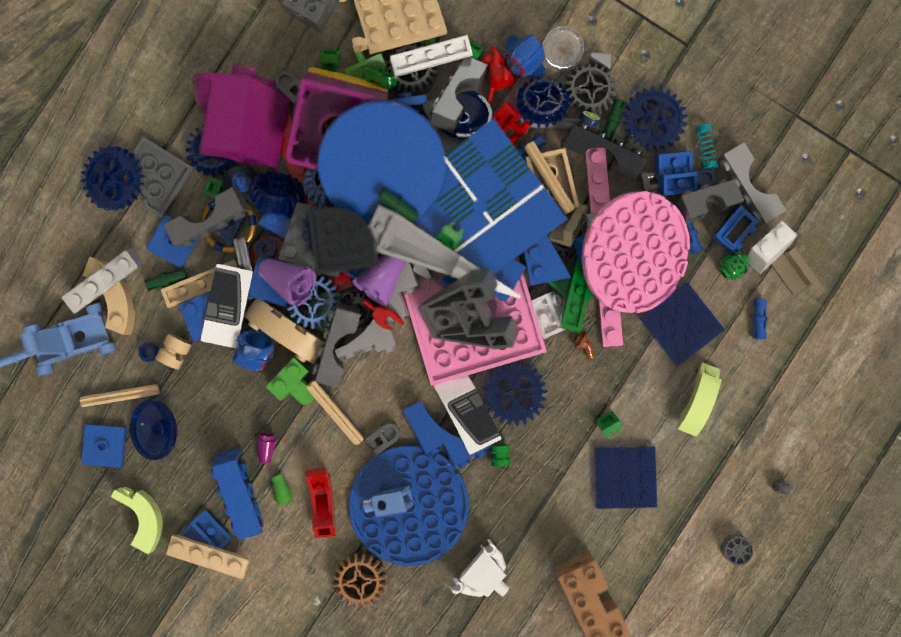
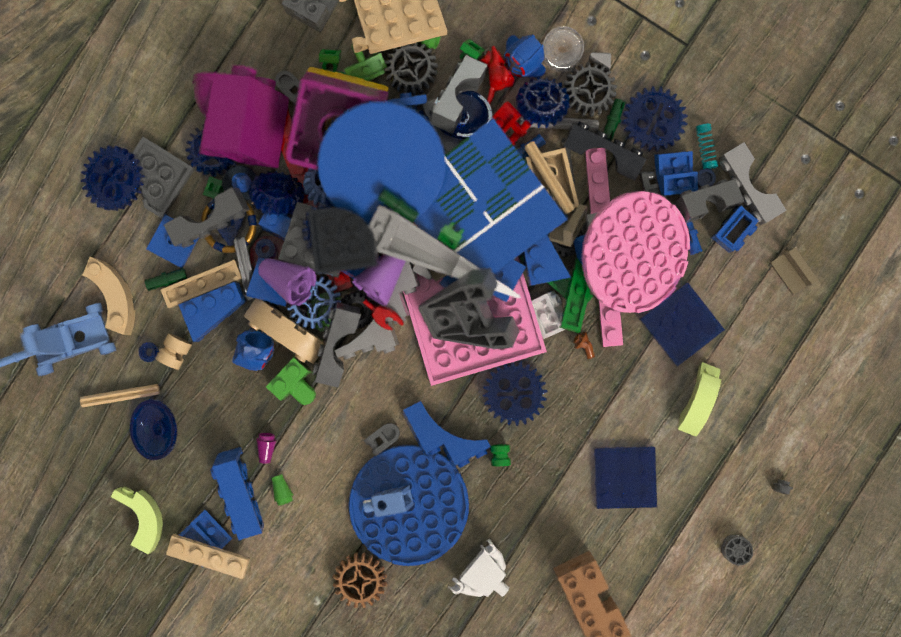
(102, 280): light grey arch -> none
(104, 445): blue plate -> none
(226, 305): sticker -> none
(322, 502): red arch -> none
(334, 412): tan axle -> none
(383, 77): green plate -> none
(431, 55): white tile -> none
(468, 413): sticker -> none
(590, 118): dark blue tile -> none
(609, 423): green tile -> none
(733, 265): green head -> none
(760, 318): blue pin -> none
(771, 247): white brick -> none

